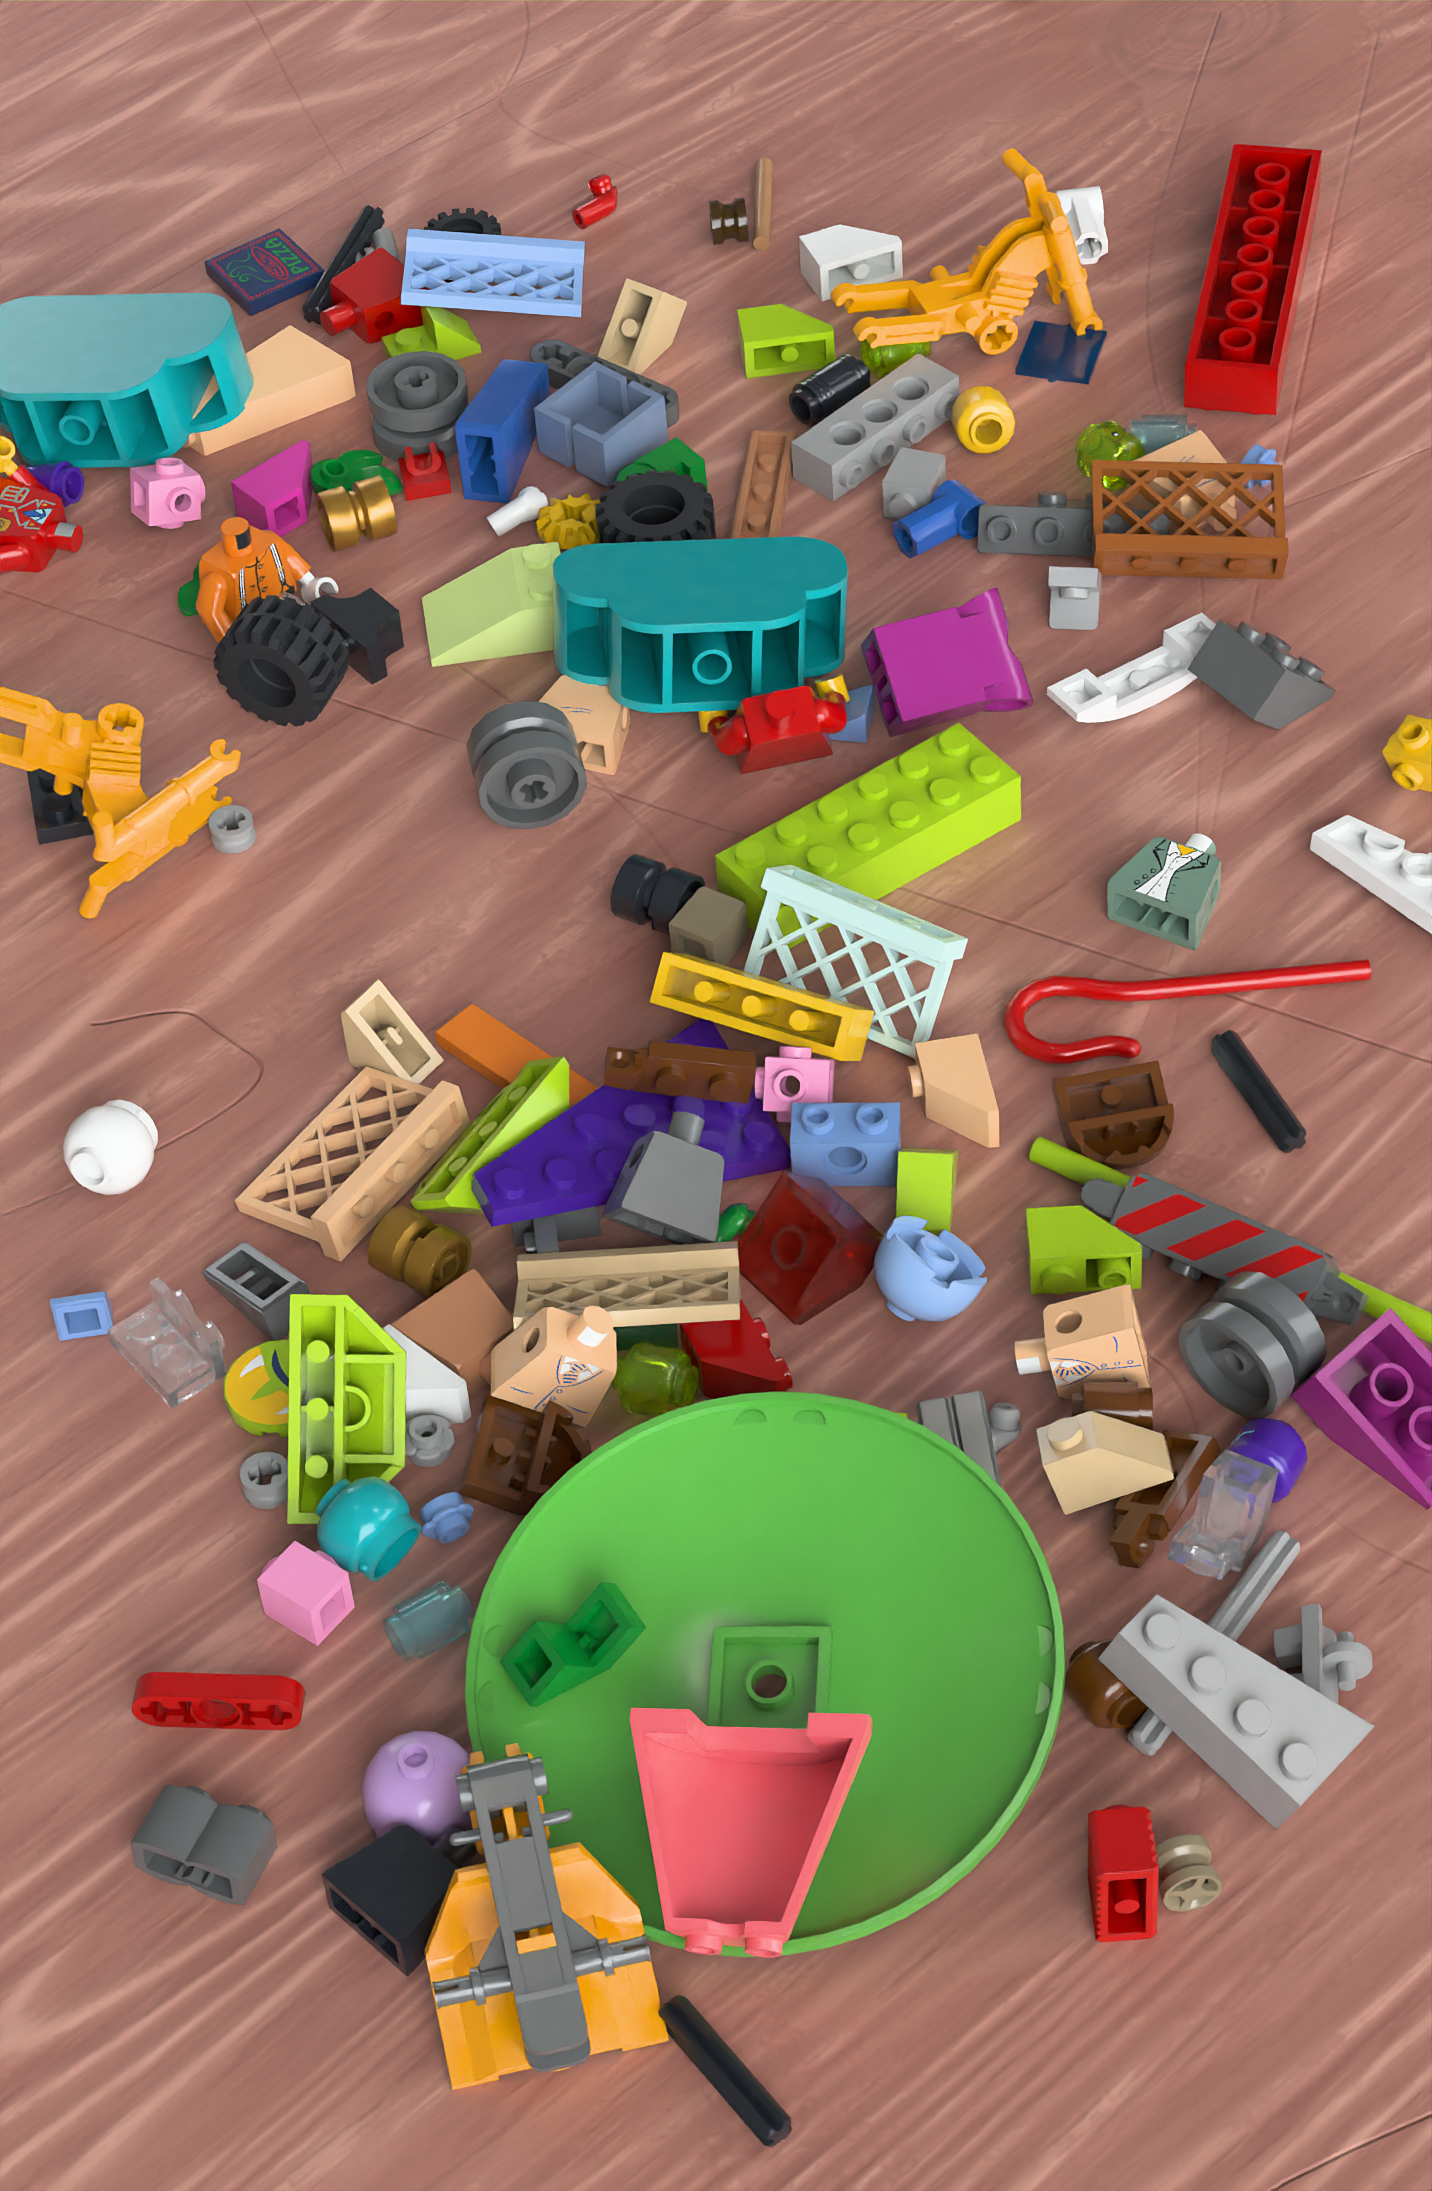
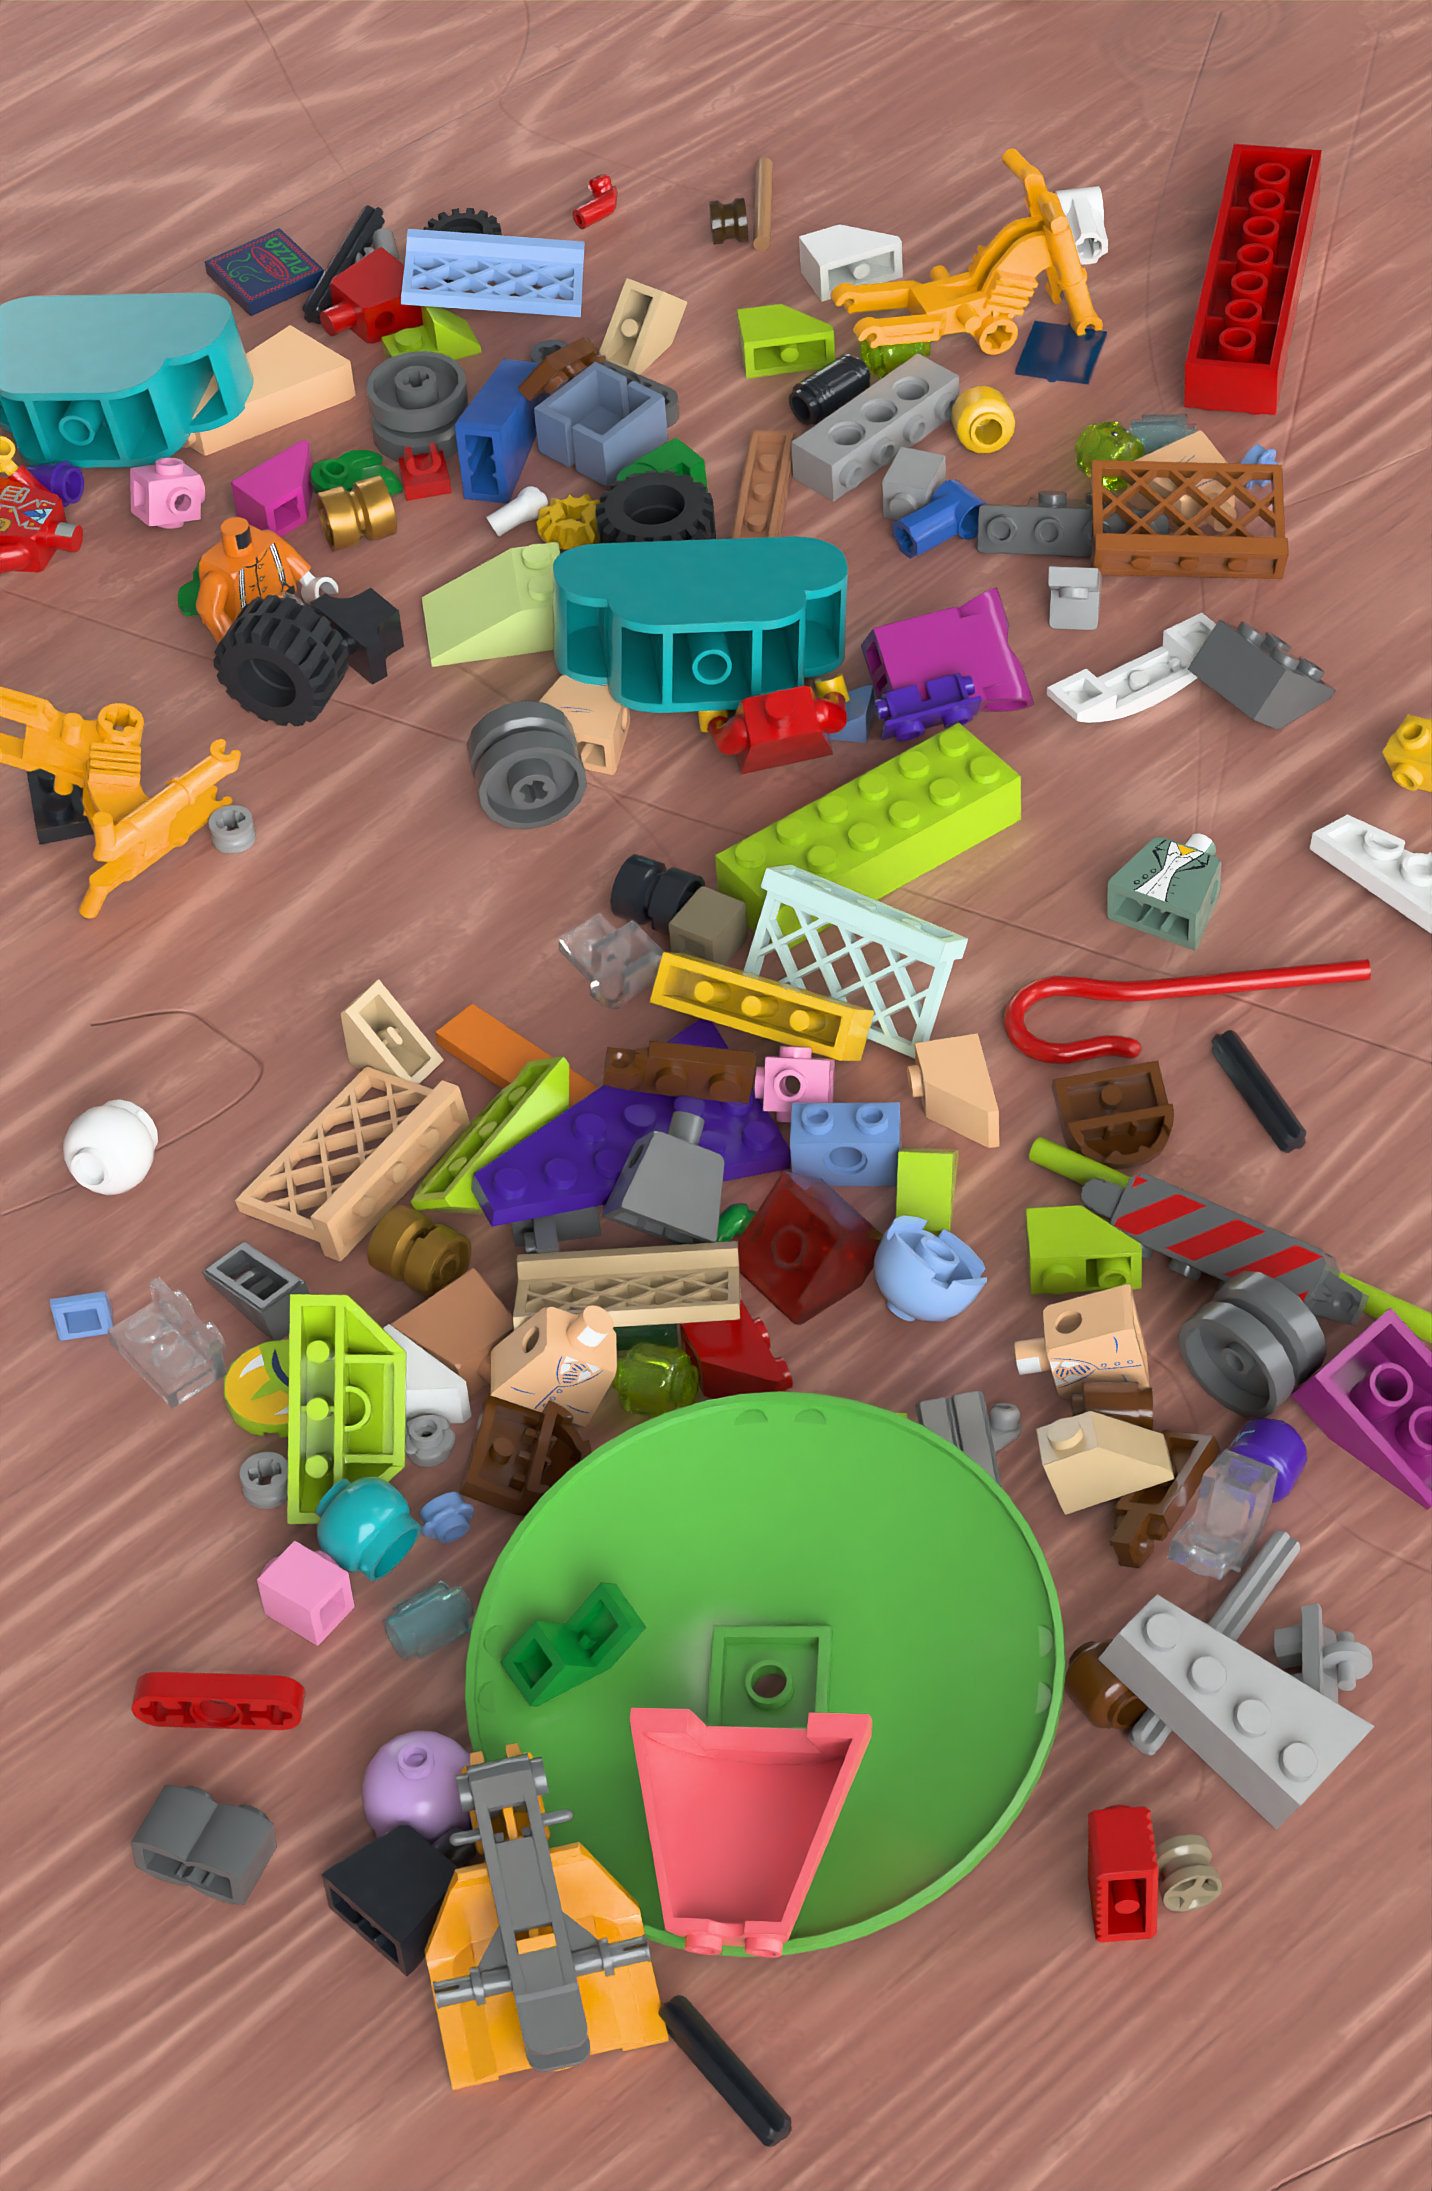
(560, 368): none -> reddish brown hinge
(614, 961): none -> clear brick
(911, 716): none -> dark purple hinge

